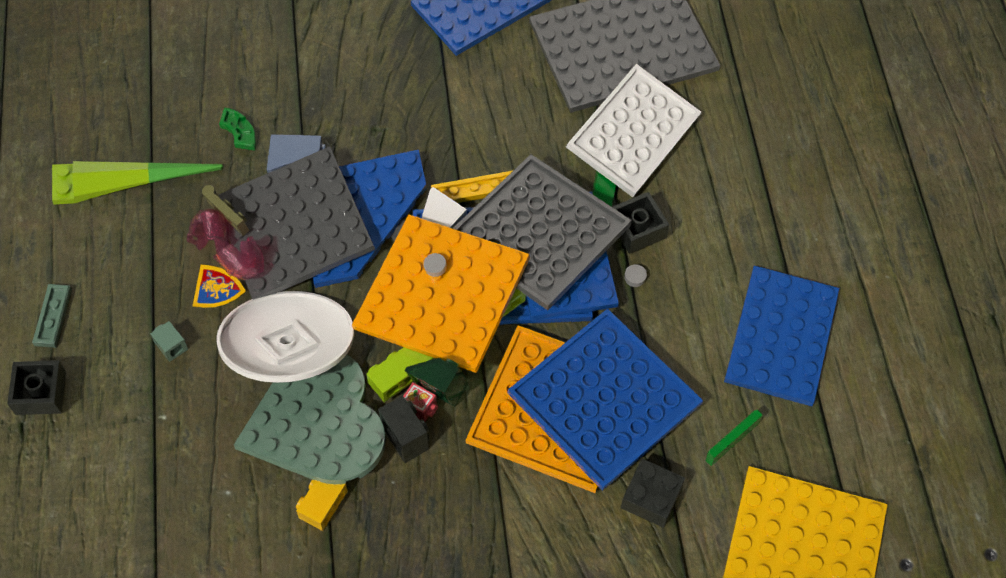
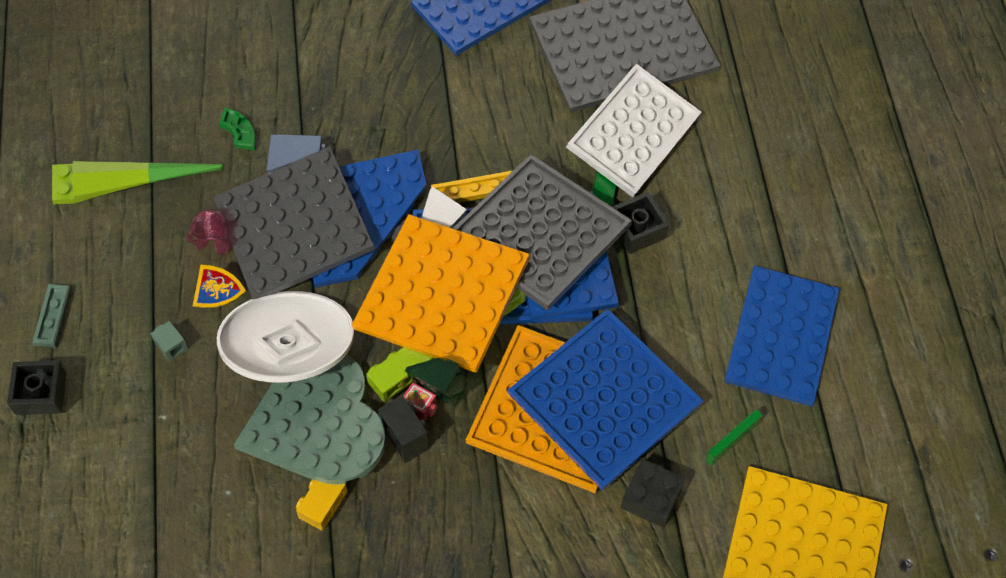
(237, 219): olive plate -> none
(241, 264): clear pink helmet -> none
(435, 265): light grey tile -> none
(635, 275): light grey tile -> none

